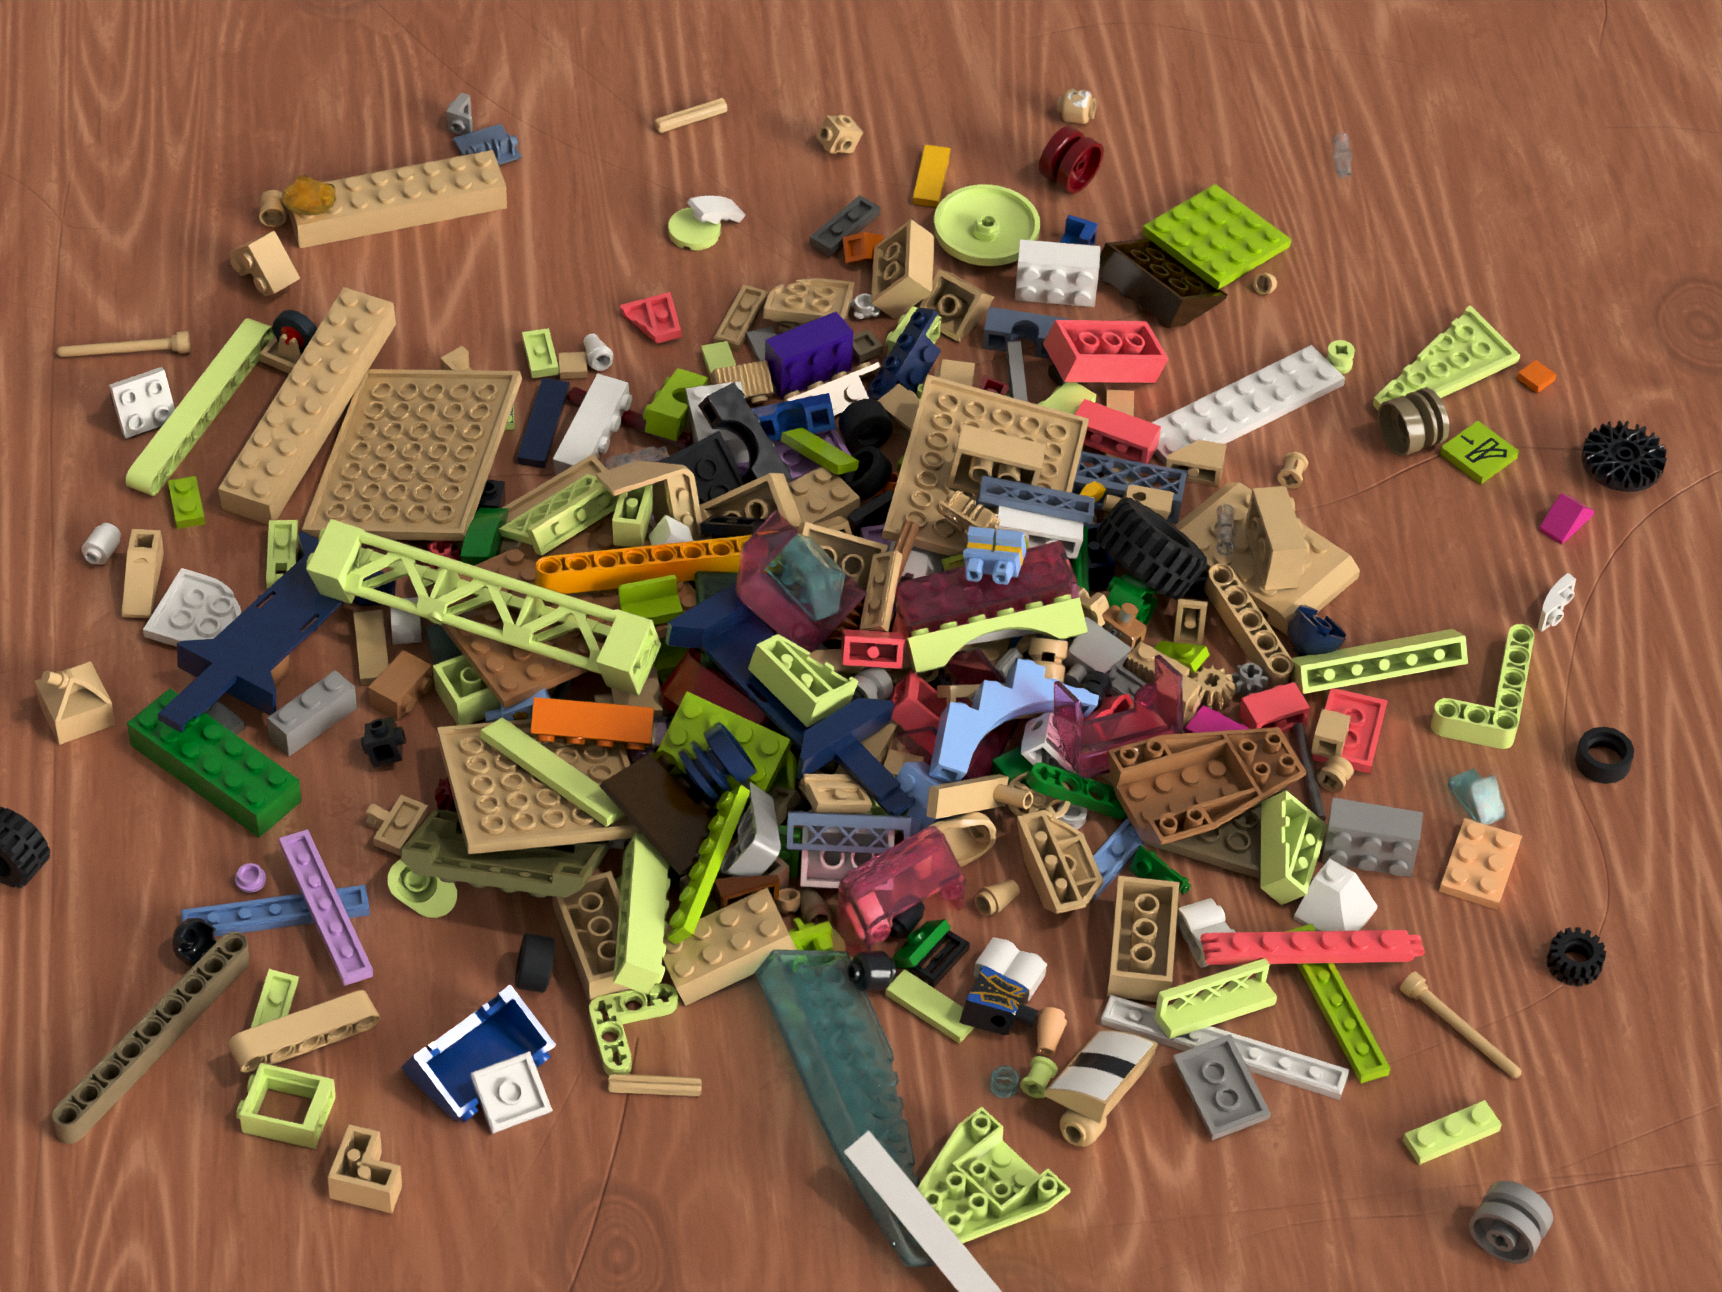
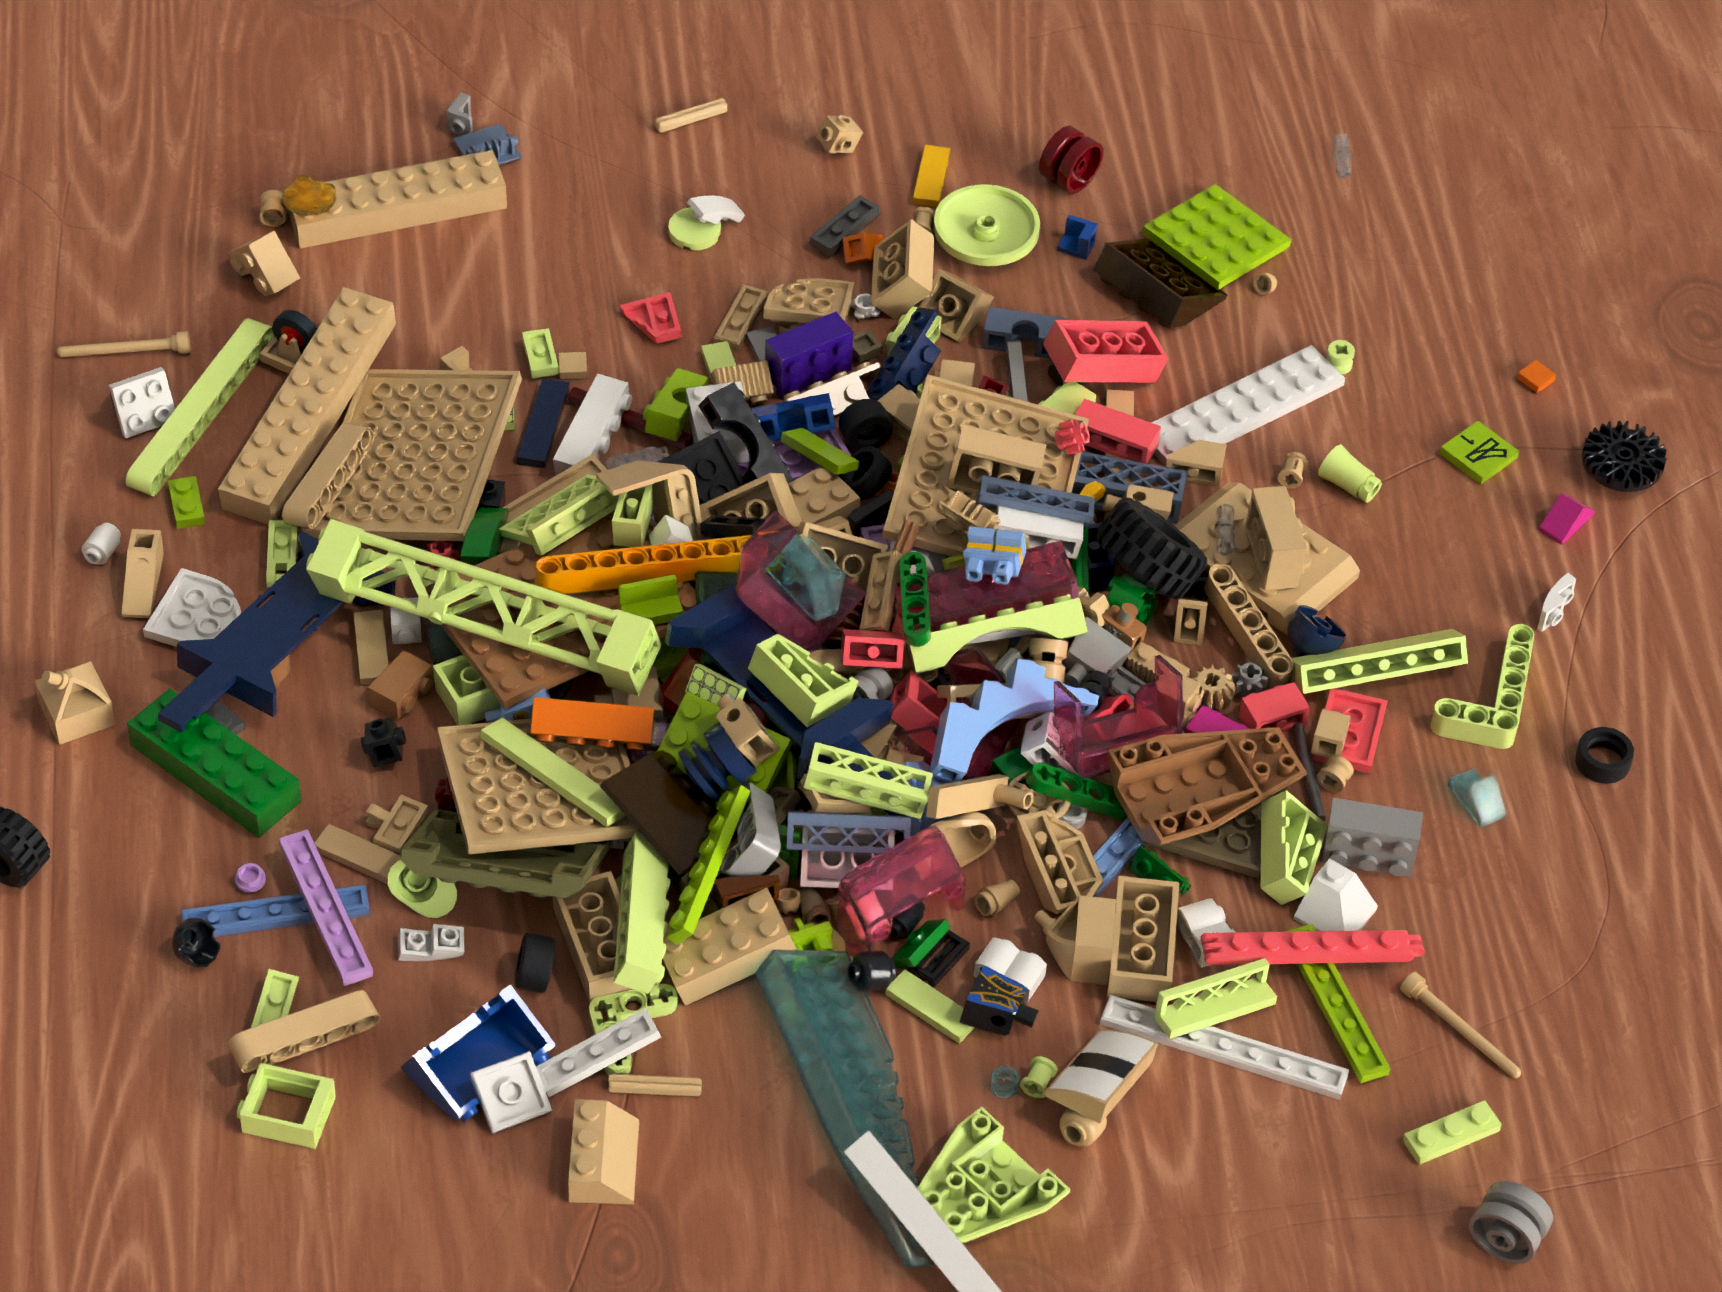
(206, 979): dark tan beam -> none
(312, 713): light grey brick -> none
(328, 476): none -> tan beam
(356, 852): none -> tan tile
(360, 1176): tan brick -> none
(433, 945): none -> white slope
(597, 1052): none -> white plate
(598, 354): white cone -> none
(602, 1153): none -> tan slope
(711, 685): none -> yellowish green tile
(745, 729): none -> tan torso
(867, 785): none -> yellowish green fence
(917, 598): none -> green beam
(924, 217): none -> tan bush
(1050, 1026): light nougat cone -> none
(1057, 273): white brick -> none
(1072, 436): none -> coral gear
(1077, 106): tan head -> none
(1082, 938): none -> tan piece
(1186, 654): lime plate -> none
(1221, 1087): light grey plate -> none
(1349, 474): none -> yellowish green plant
(1413, 421): dark tan wheel -> none
(1454, 359): yellowish green wing -> none
(1480, 864): light nougat plate -> none
(1579, 943): black tyre -> none

